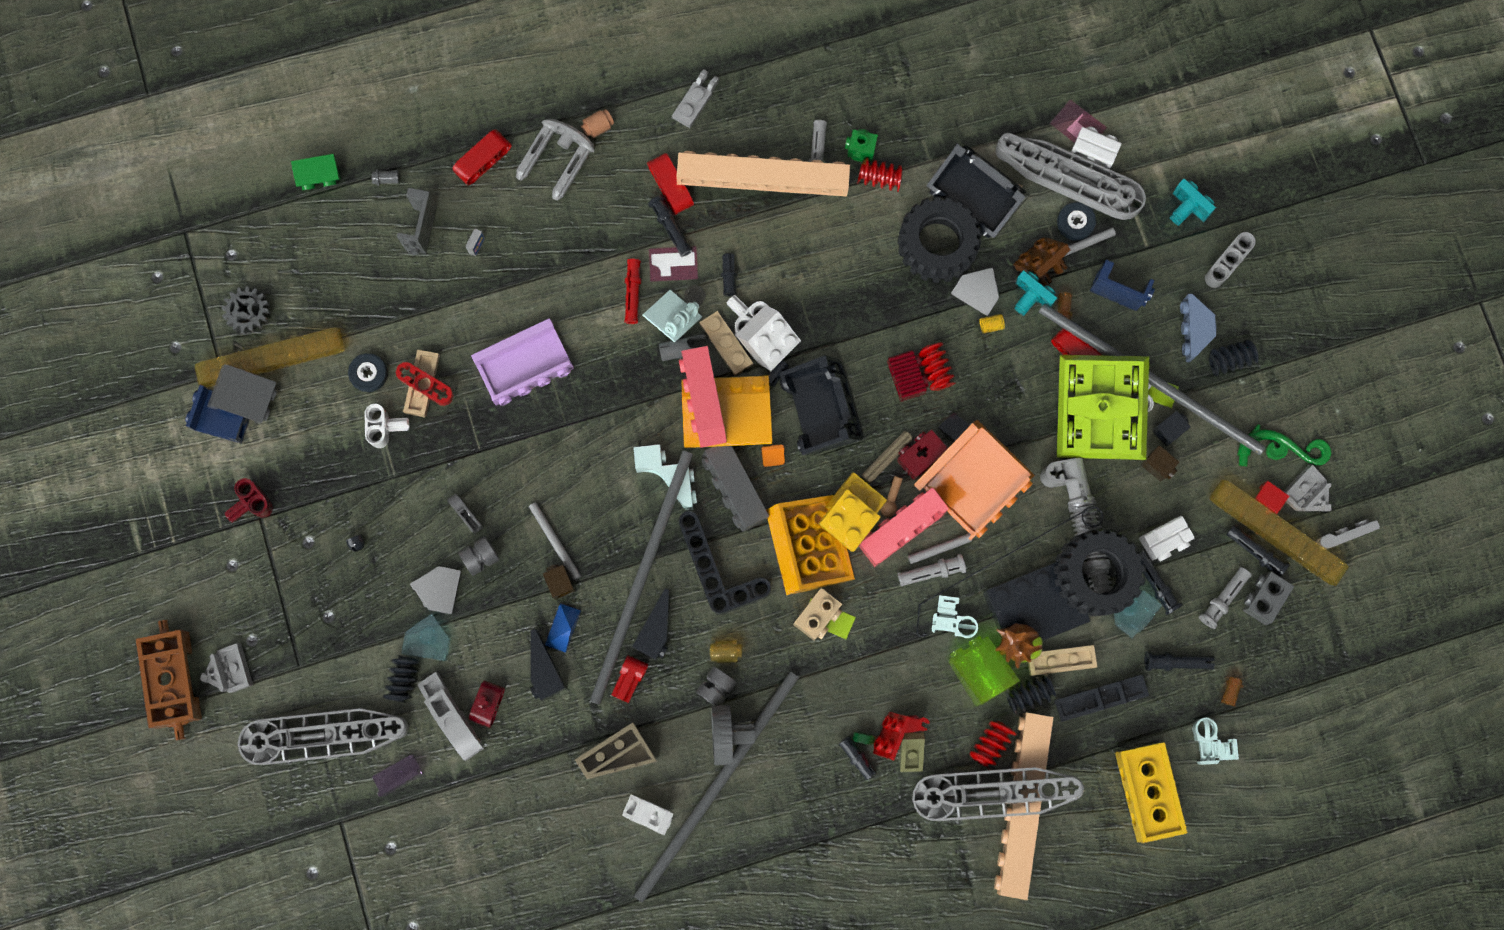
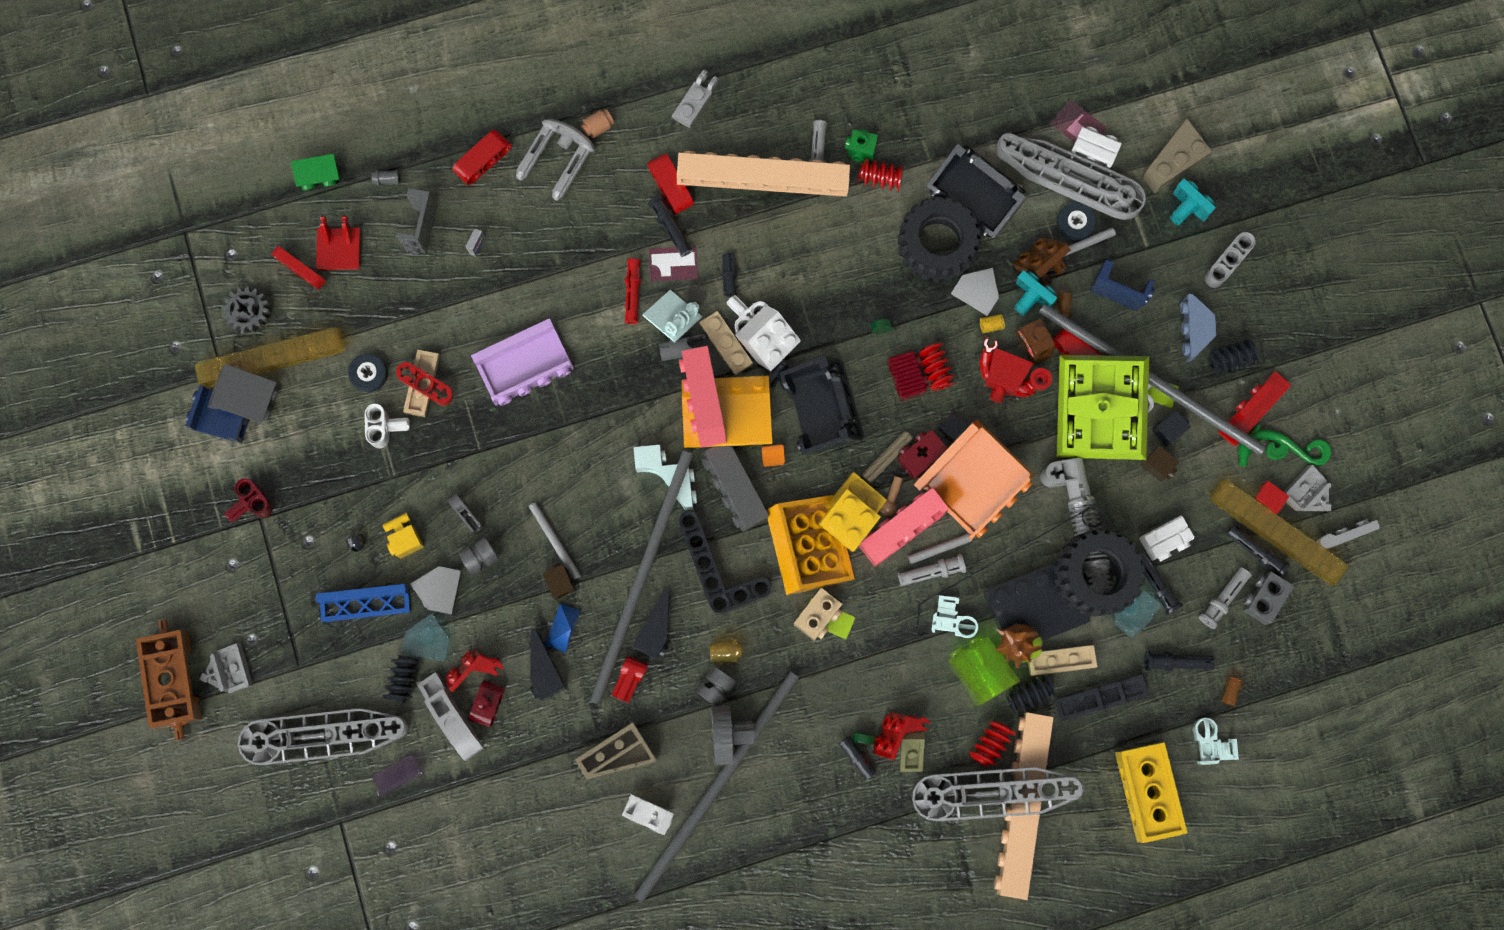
(298, 267): none -> red beam
(337, 247): none -> red plate
(363, 594): none -> blue fence
(404, 540): none -> yellow brick
(471, 662): none -> red plate
(881, 326): none -> dark green tile
(1006, 374): none -> red torso
(1035, 340): none -> reddish brown torso
(1177, 158): none -> dark tan wedge
(1253, 409): none -> red bracket

